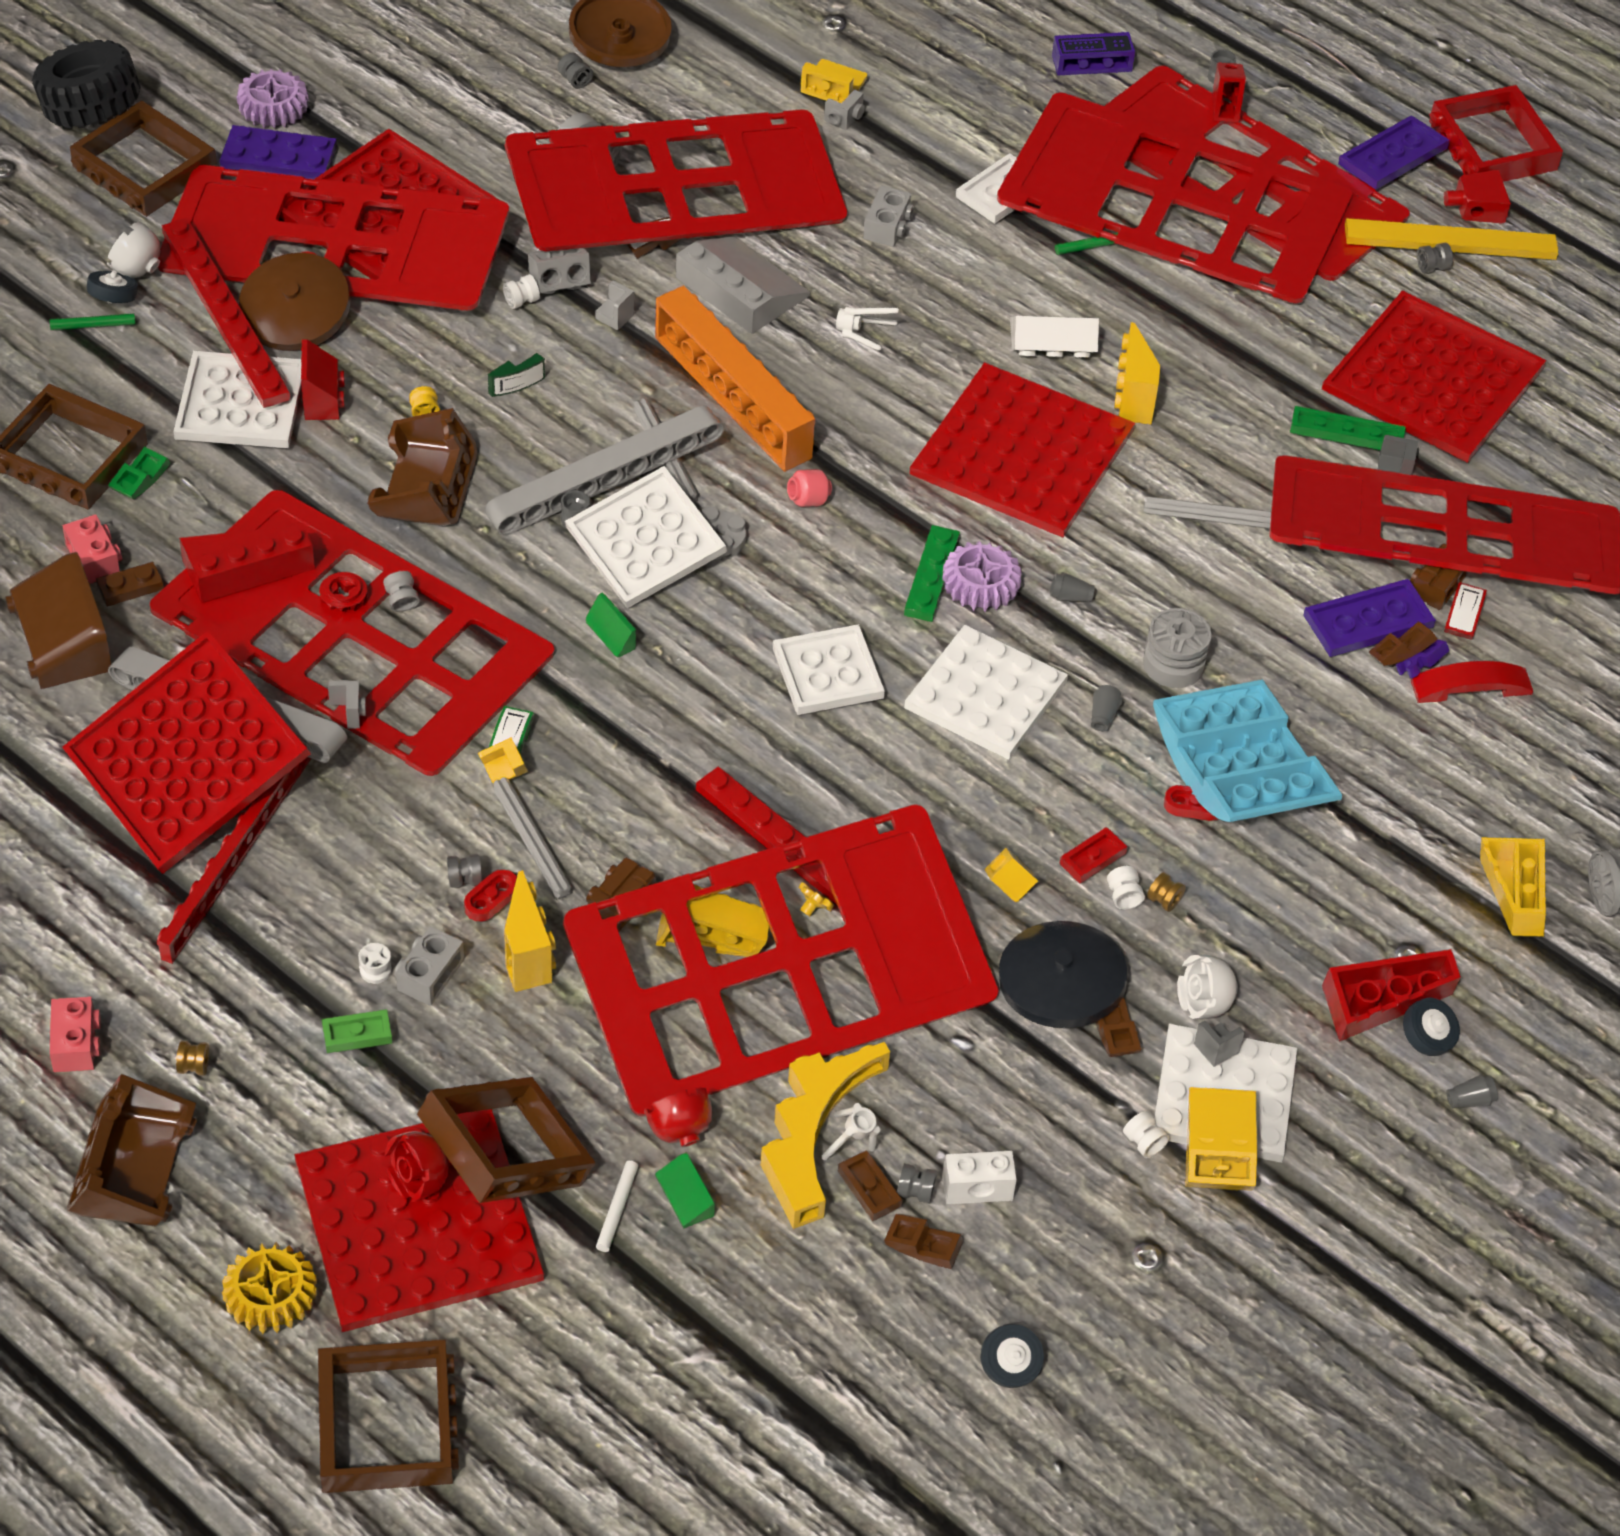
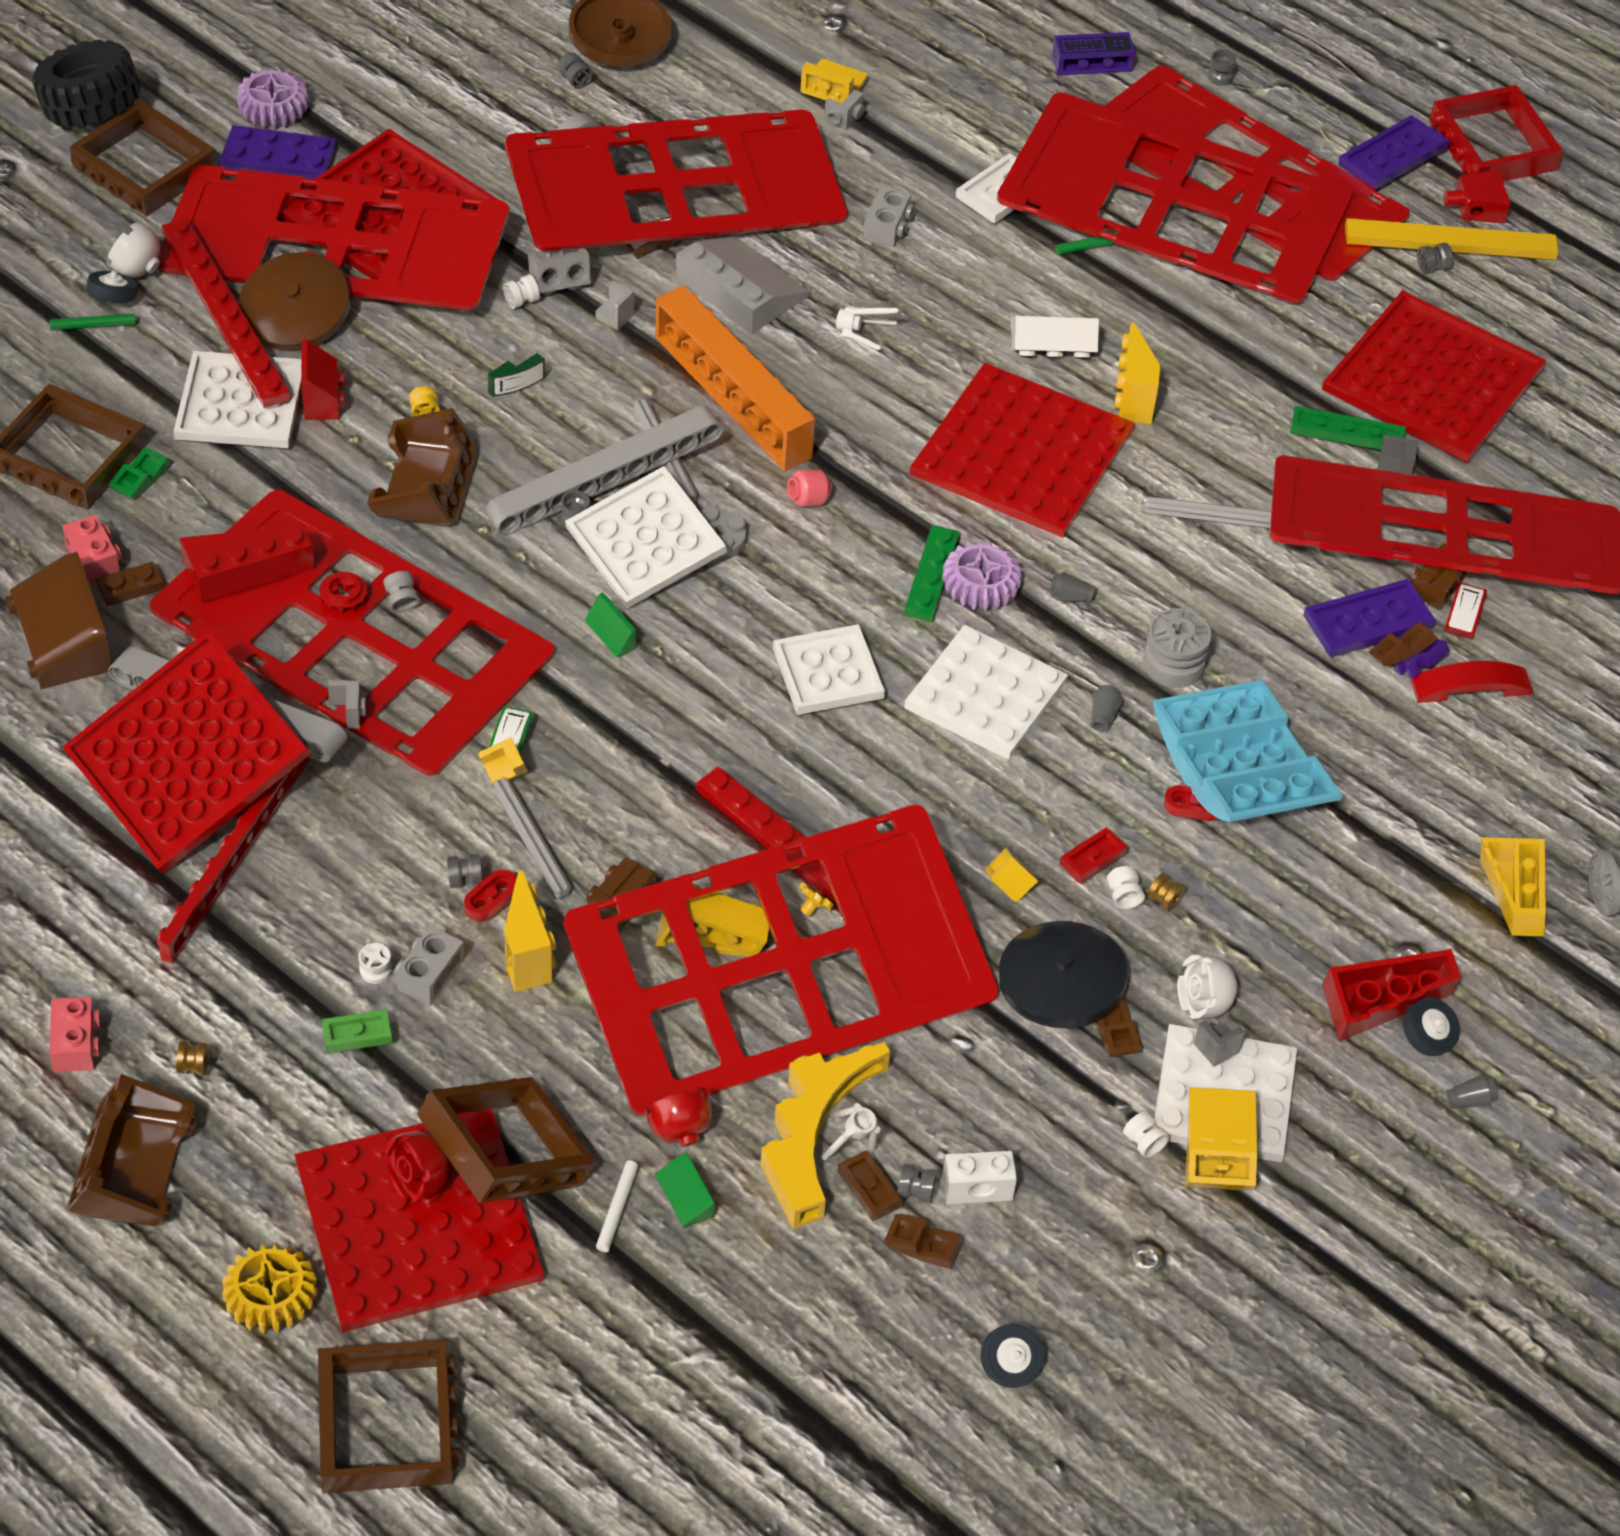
(1228, 84): red torso -> none

